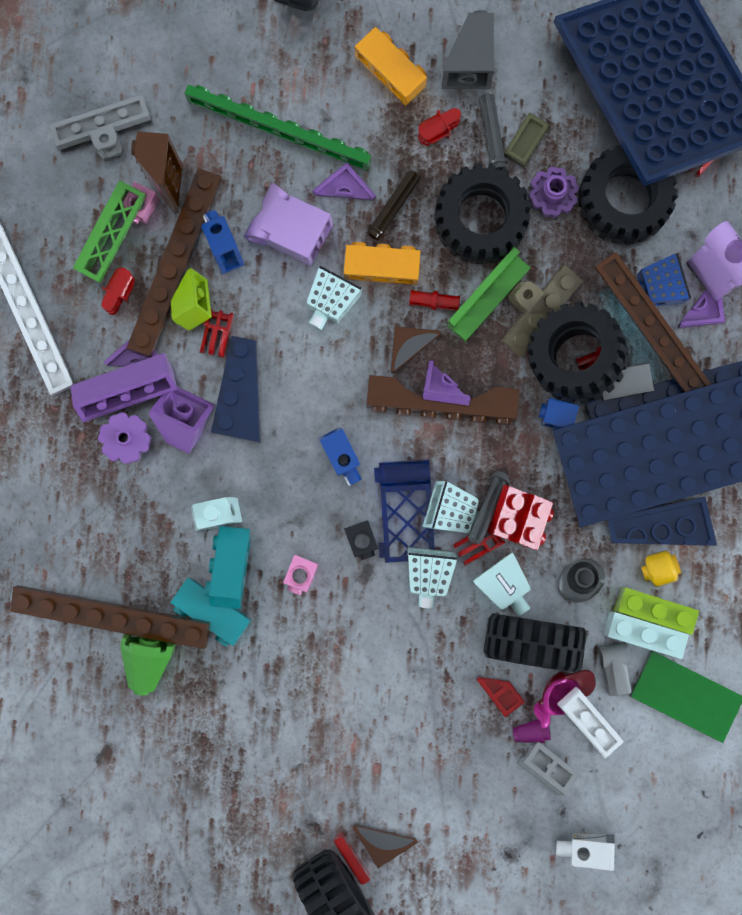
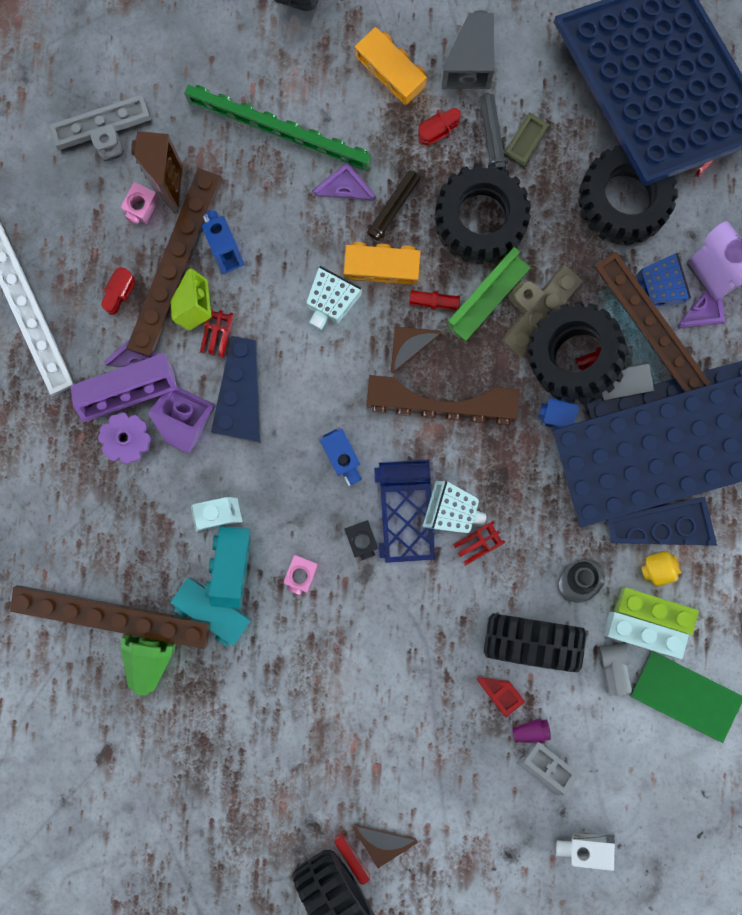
(104, 229): bright green fence -> none
(290, 226): lavender piece -> none
(430, 573): light aqua torso -> none
(442, 388): medium lavender tile -> none
(488, 507): dark grey axle -> none
(505, 585): light aqua torso -> none
(521, 518): plate -> none
(549, 202): medium lavender plant -> none
(557, 688): hair -> none
(590, 722): white tile -> none

